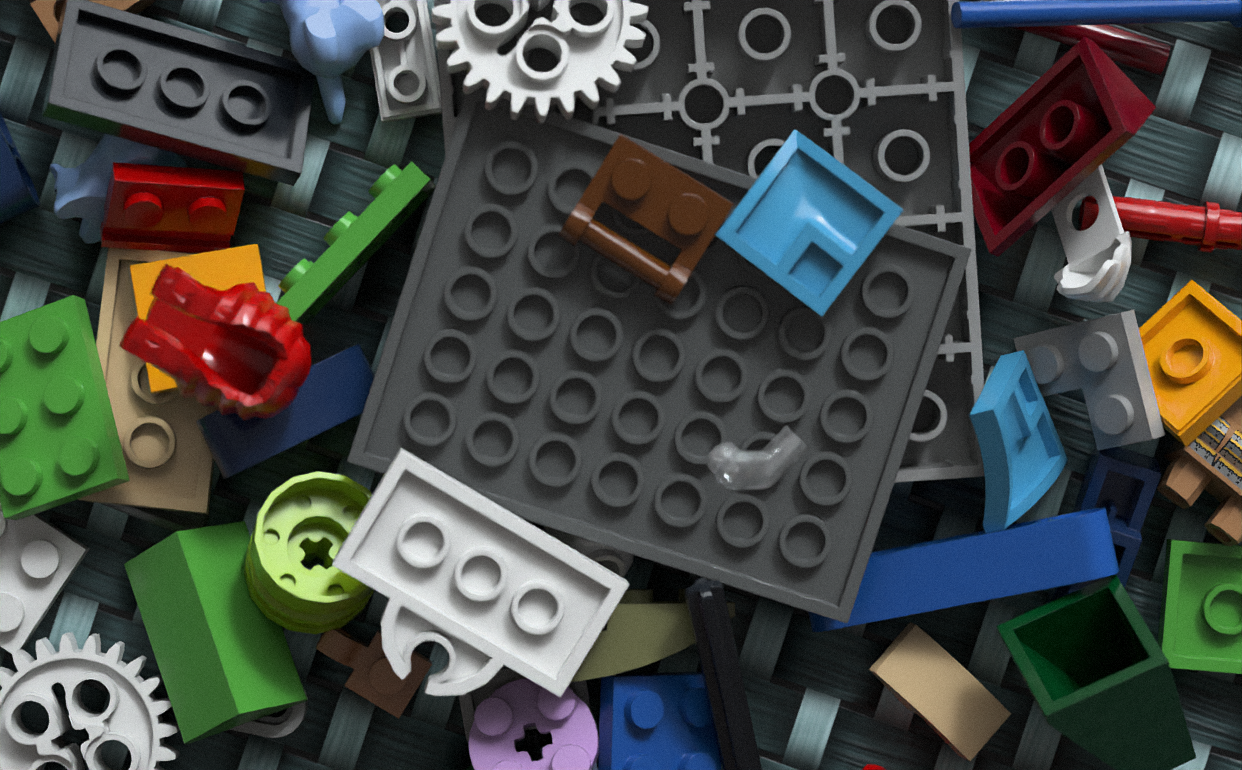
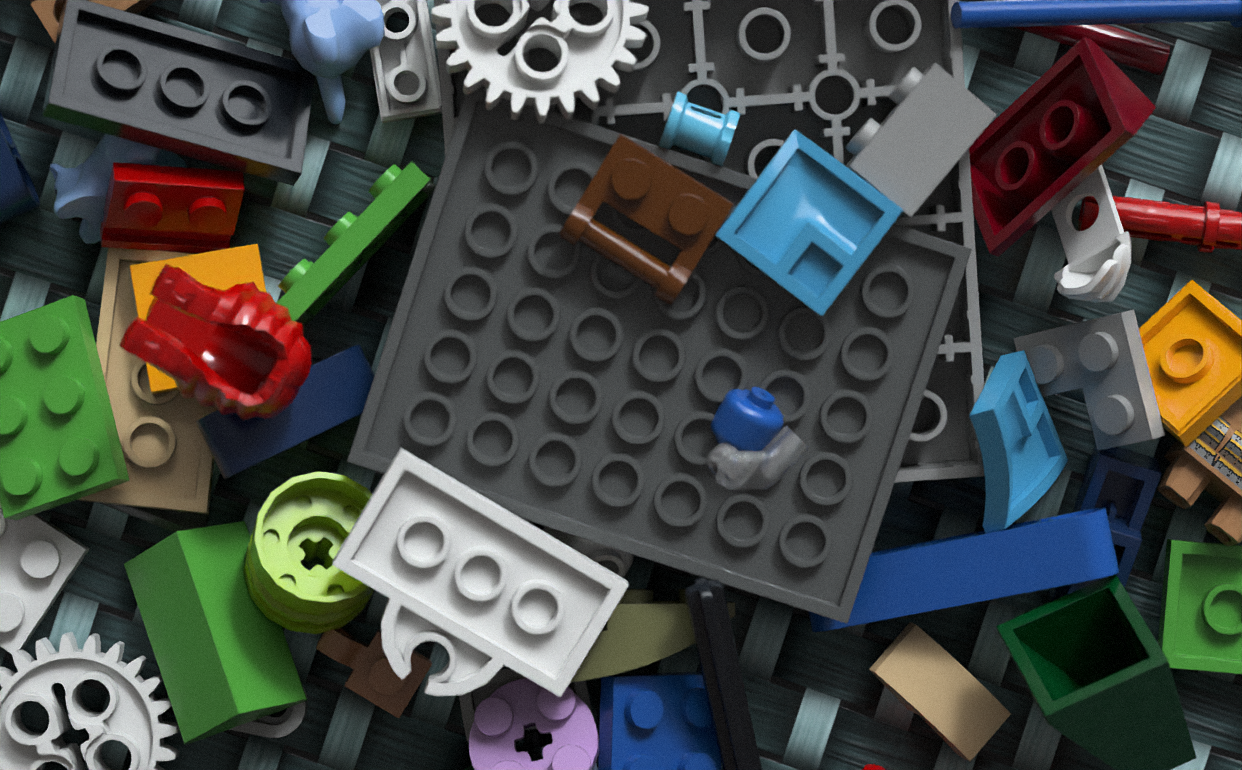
(699, 129): none -> medium azure bush
(747, 419): none -> blue piece
(919, 137): none -> light grey brick

